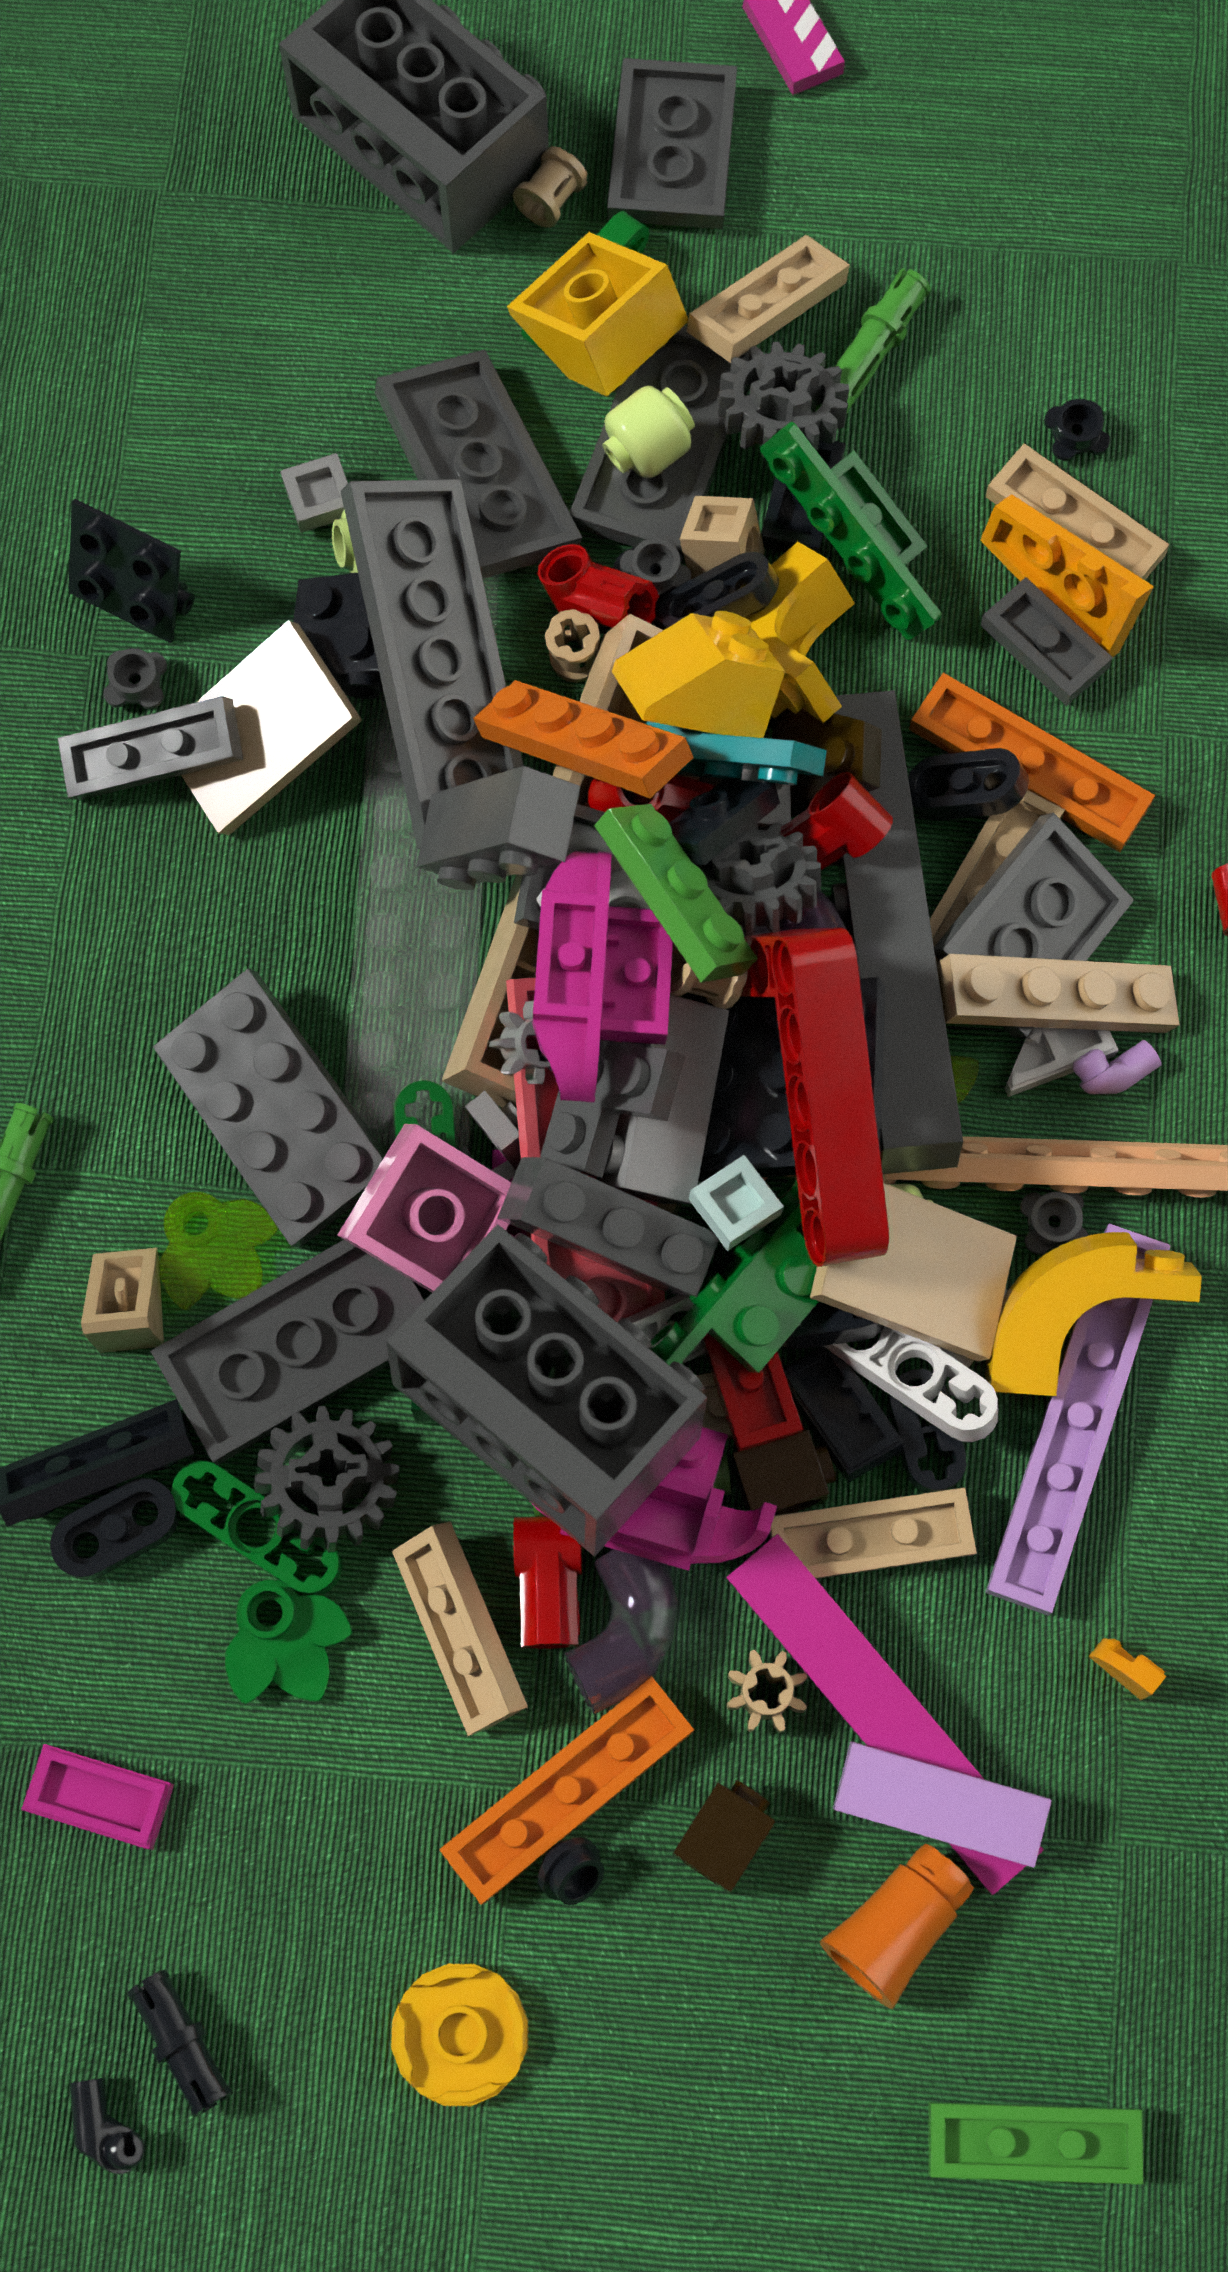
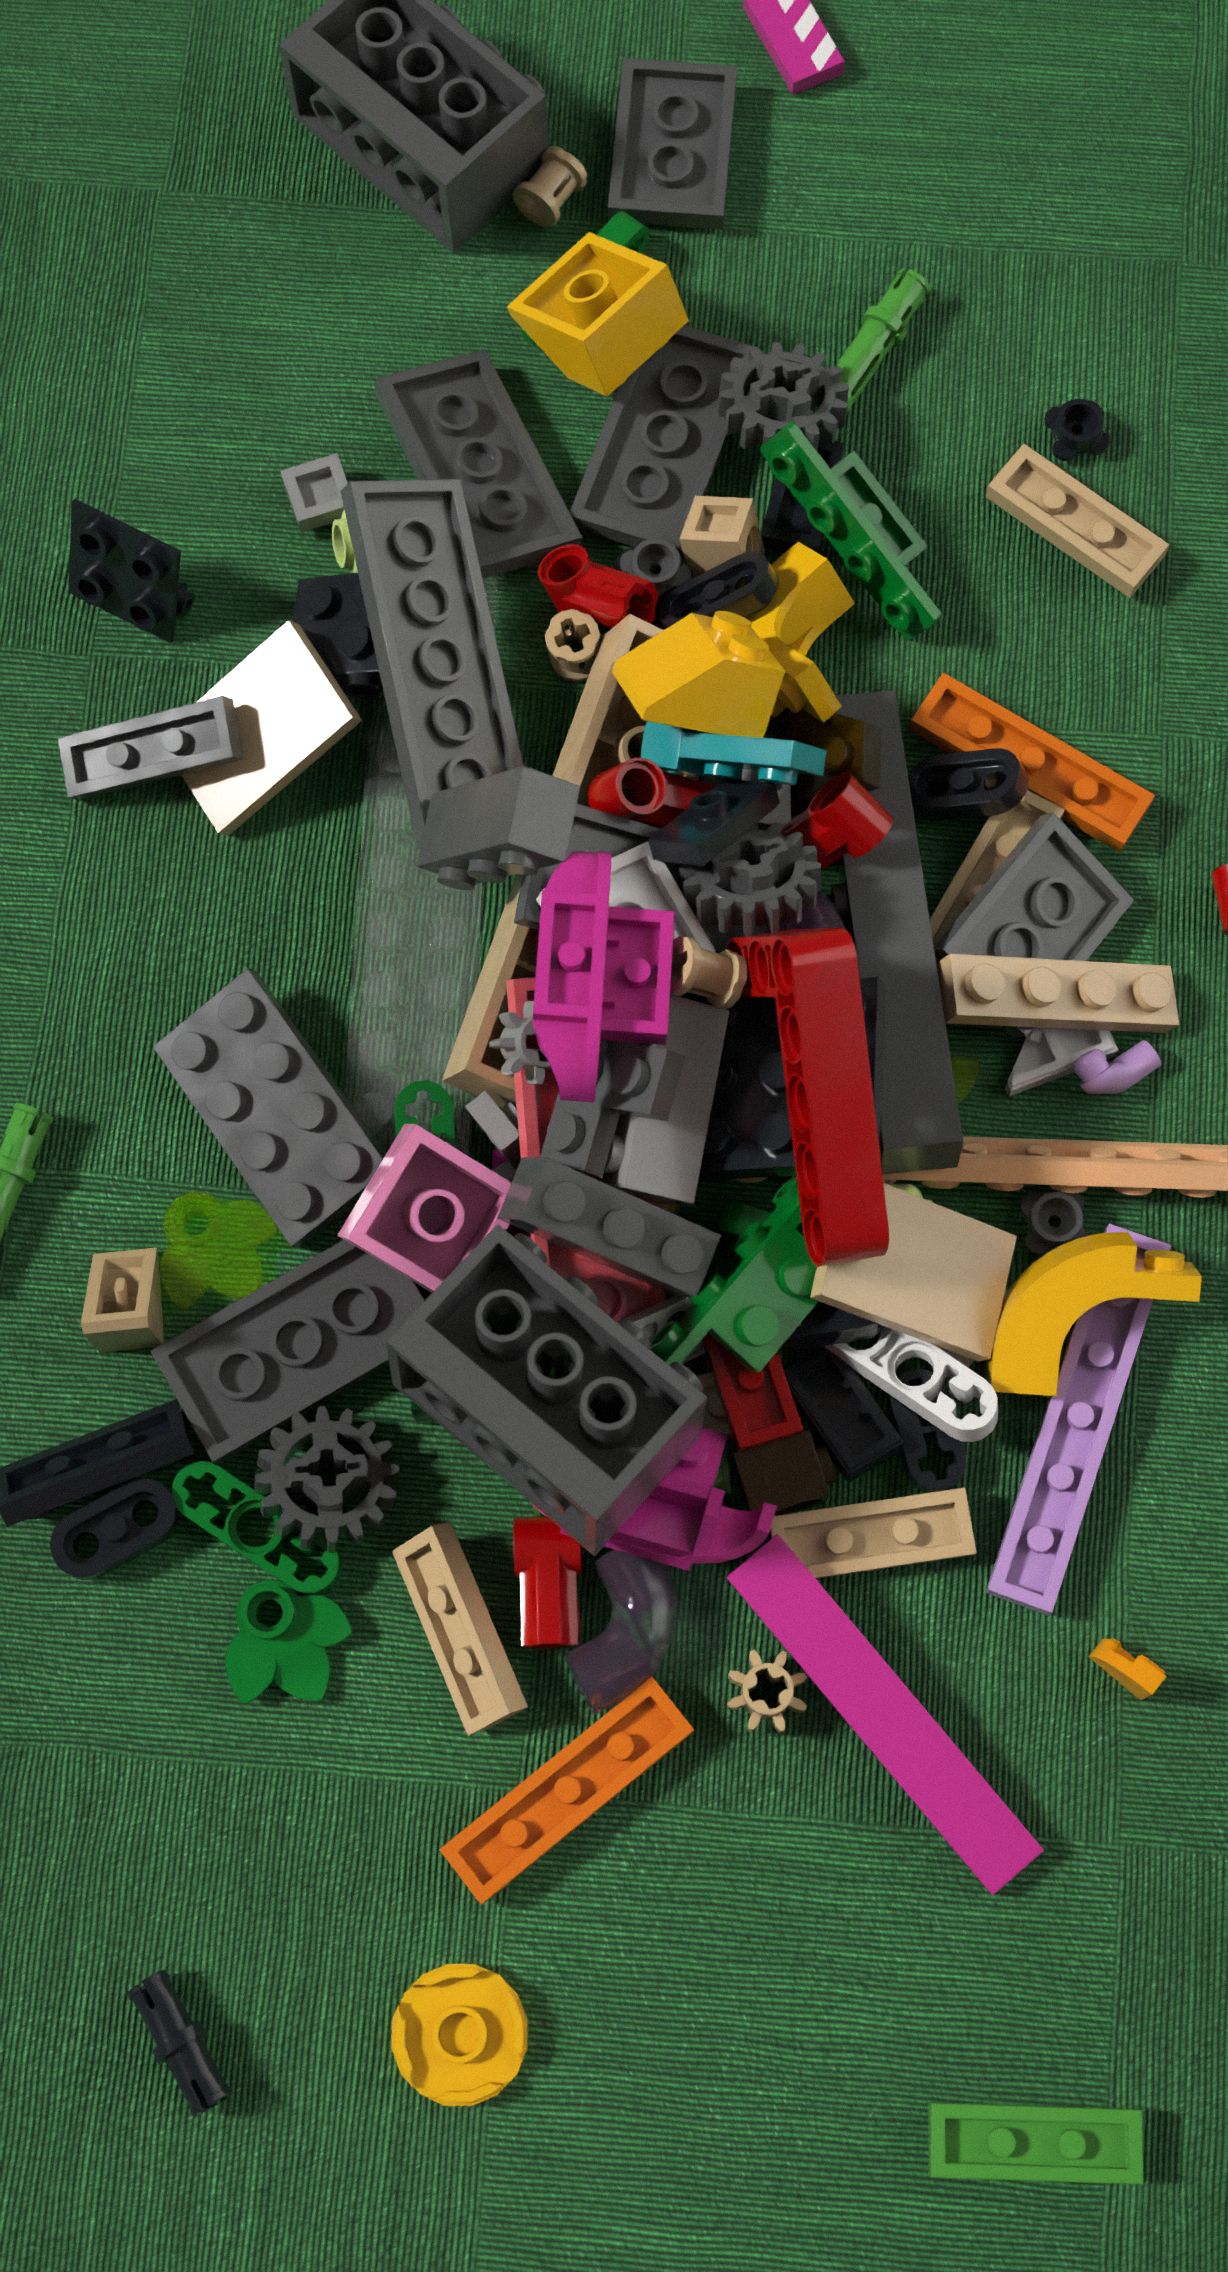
(98, 1797): dark pink tile -> none
(99, 2134): black arm -> none
(129, 663): dark grey plate -> none
(571, 1871): black plate -> none
(584, 738): orange plate -> none
(648, 431): yellowish green head -> none
(676, 892): bright green plate -> none
(725, 1834): dark brown brick -> none
(735, 1202): light aqua tile -> none
(767, 298): tan plate -> none
(899, 1924): orange plant -> none
(942, 1804): lavender tile -> none
(1046, 641): dark grey plate -> none
(1070, 572): light orange wing -> none

